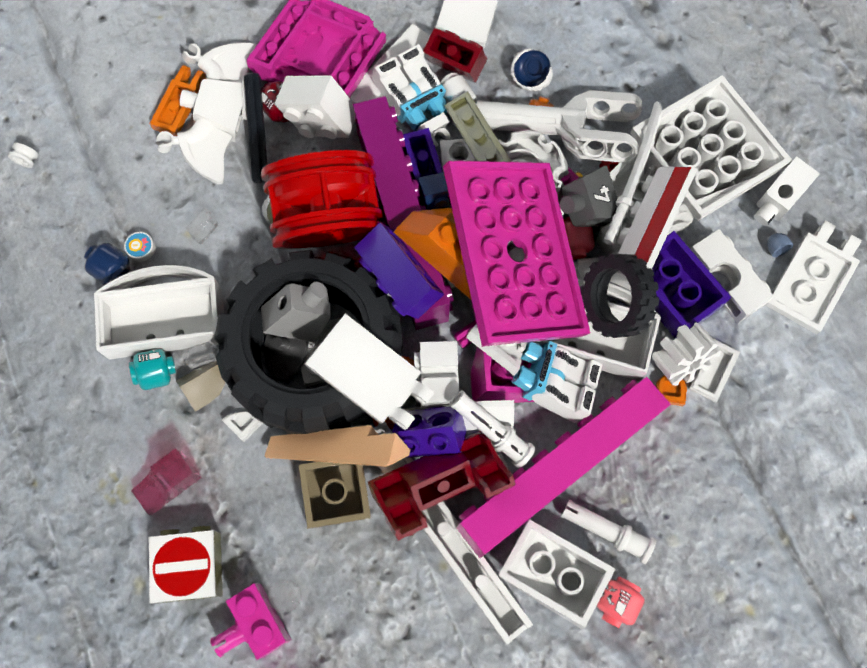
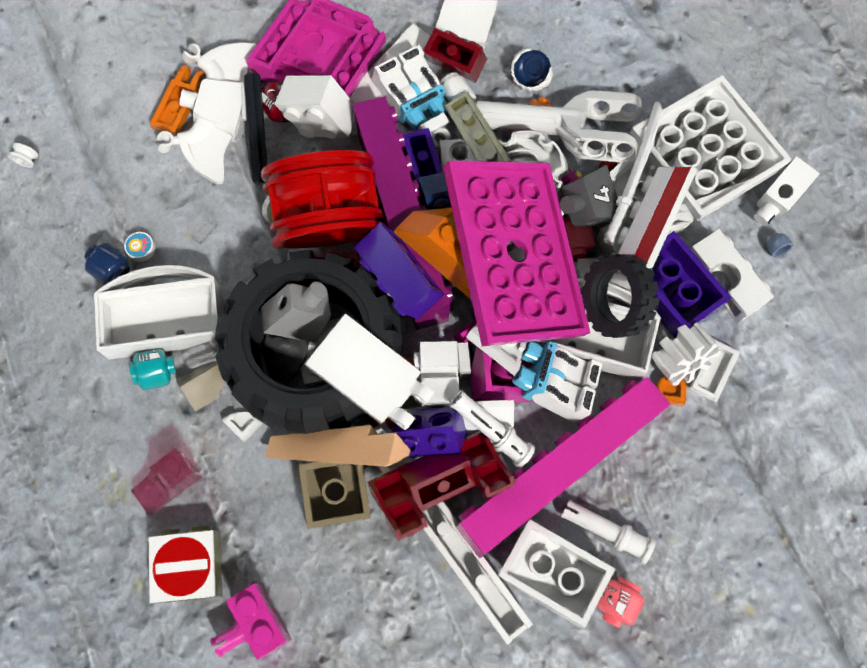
(463, 361): none -> white tile
(815, 279): white tile -> none

